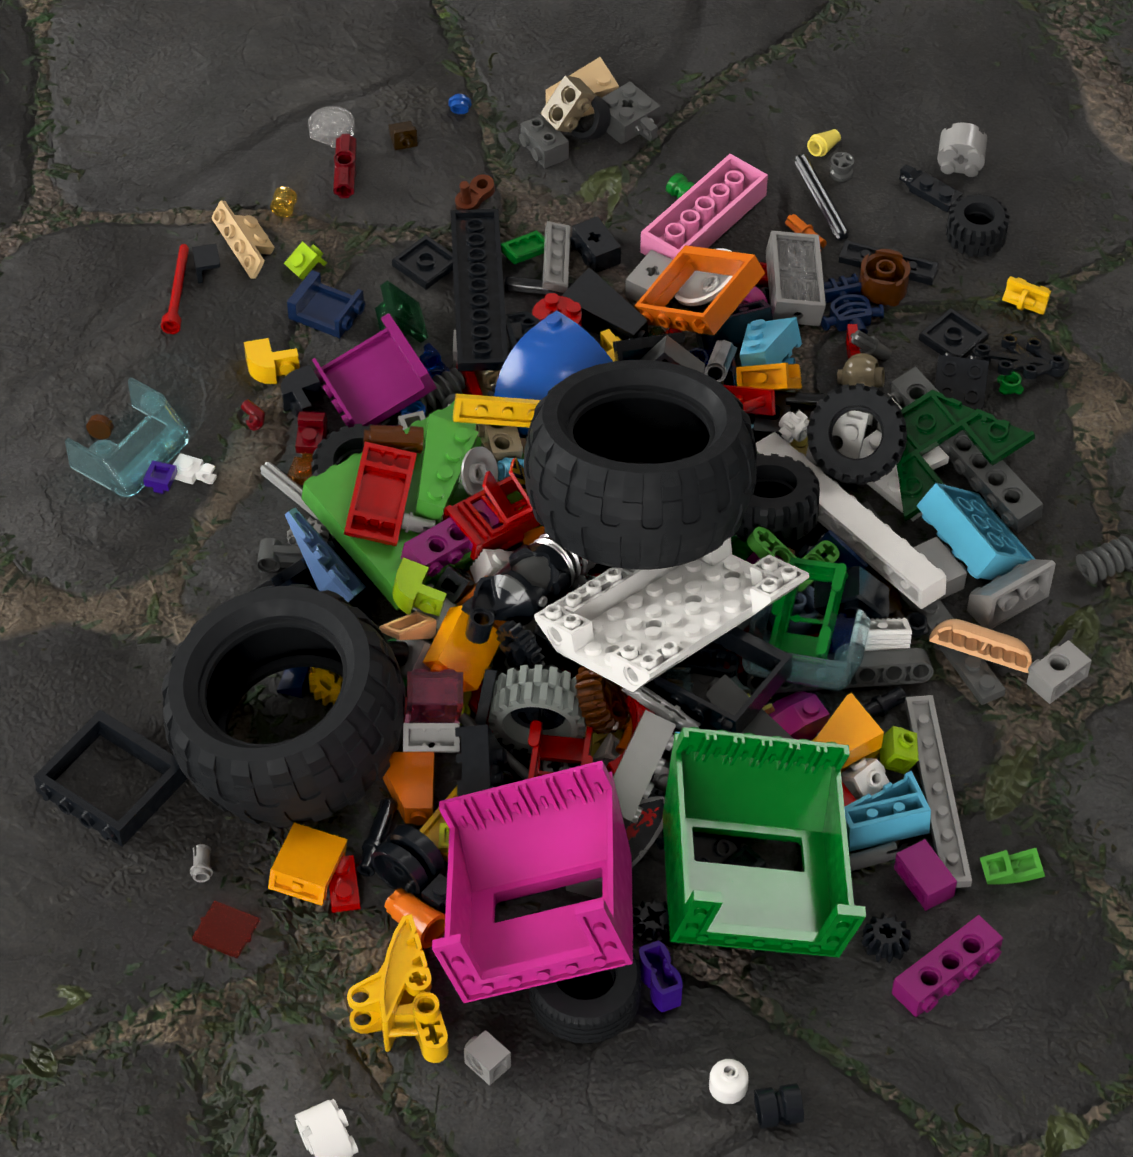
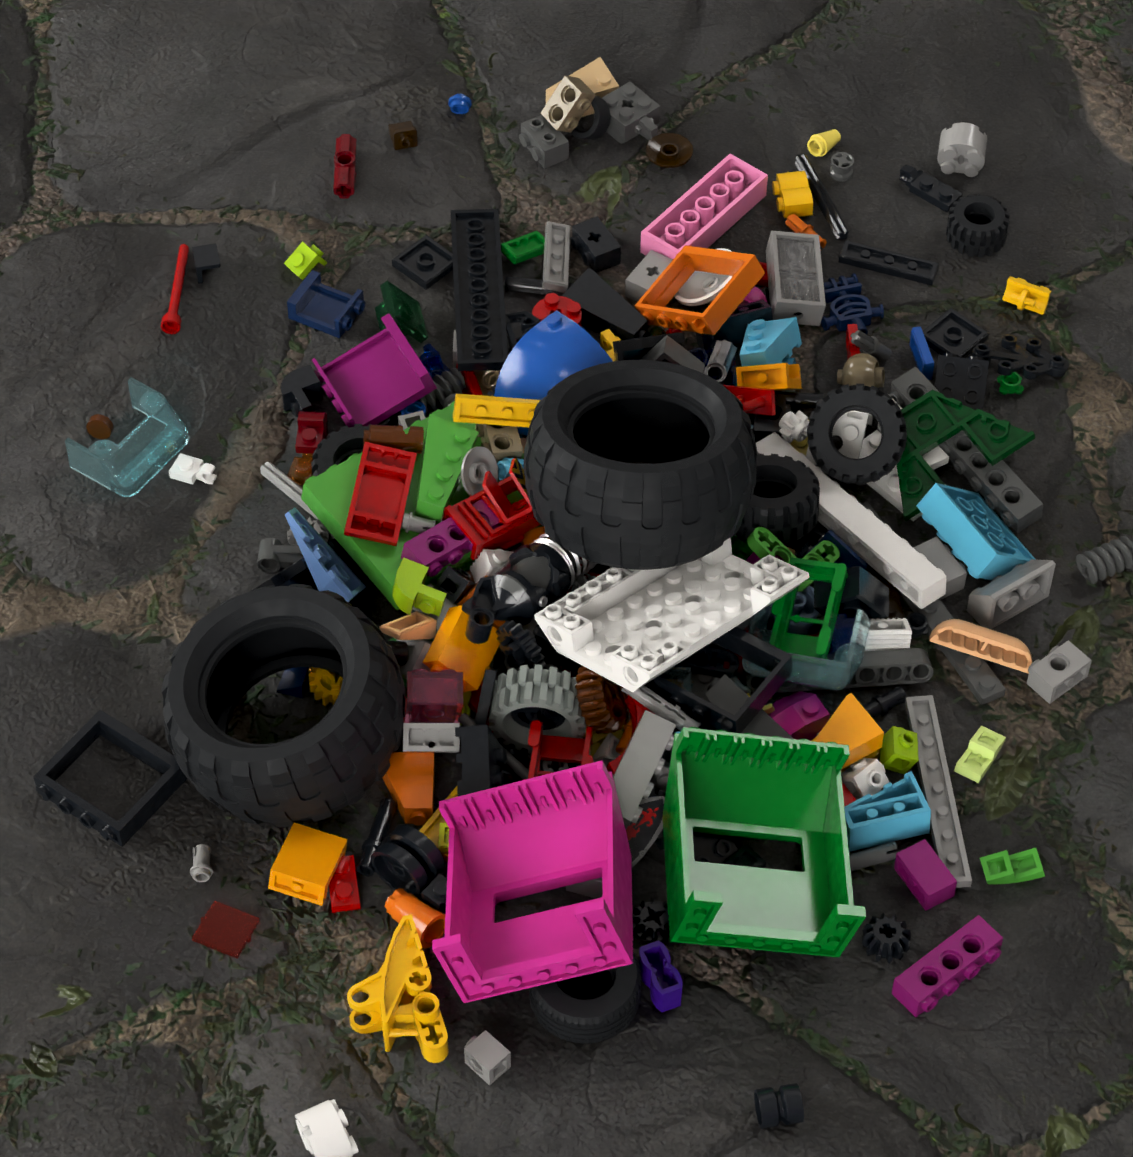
(160, 476): dark purple tile -> none
(244, 238): tan bracket -> none
(255, 413): dark red arm -> none
(265, 364): yellow brick -> none
(283, 202): clear yellow wheel -> none
(330, 123): clear tile -> none
(474, 193): copper piece -> none
(669, 150): none -> dark brown dish
(678, 185): green wheel -> none
(728, 1081): white head -> none
(793, 194): none -> yellow brick
(884, 277): reddish brown brick -> none
(921, 352): none -> blue tile
(979, 754): none -> yellowish green slope

